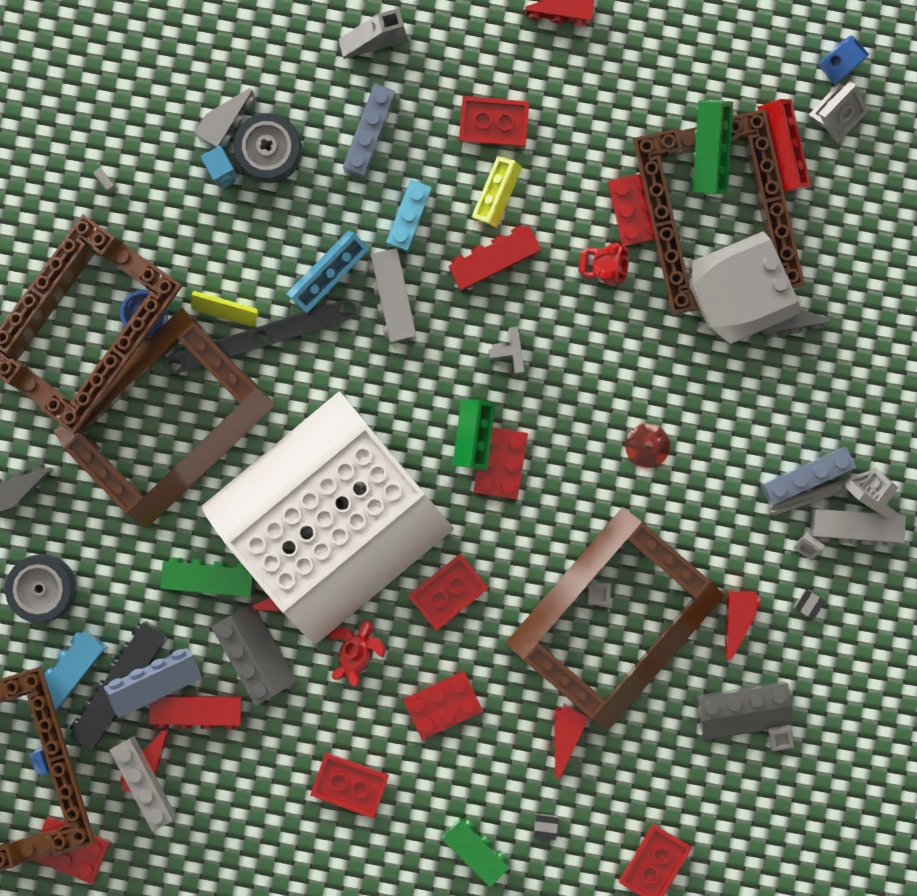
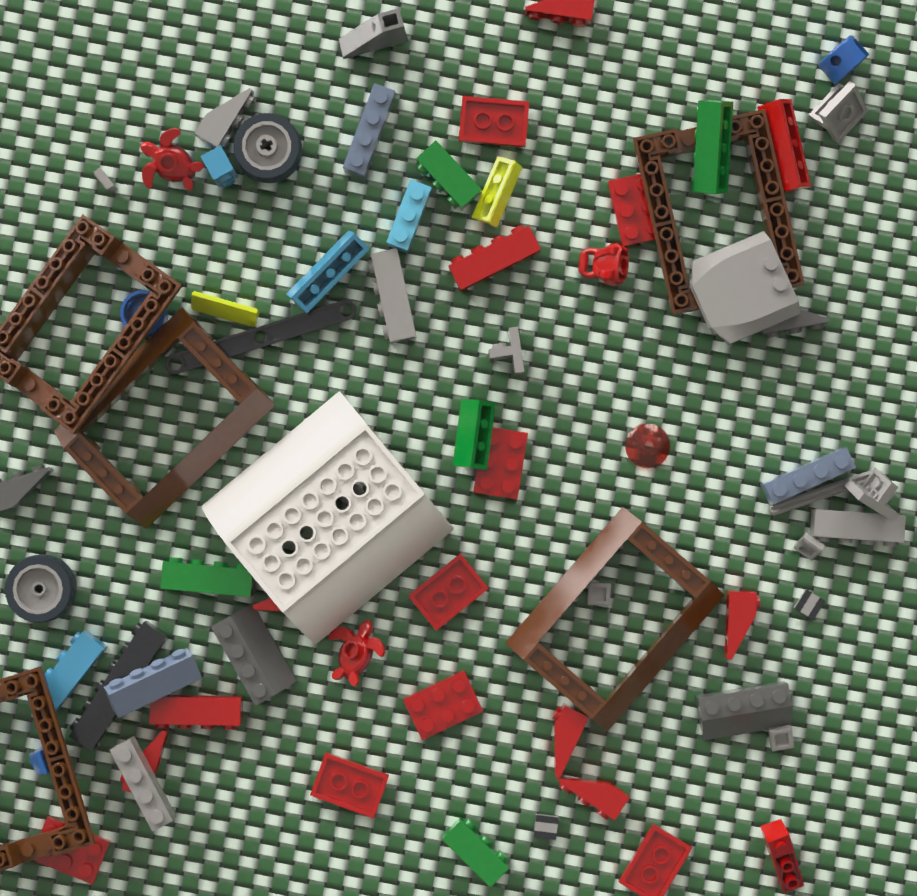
(169, 161): none -> red animal
(448, 176): none -> green brick
(600, 794): none -> red slope
(782, 855): none -> red slope

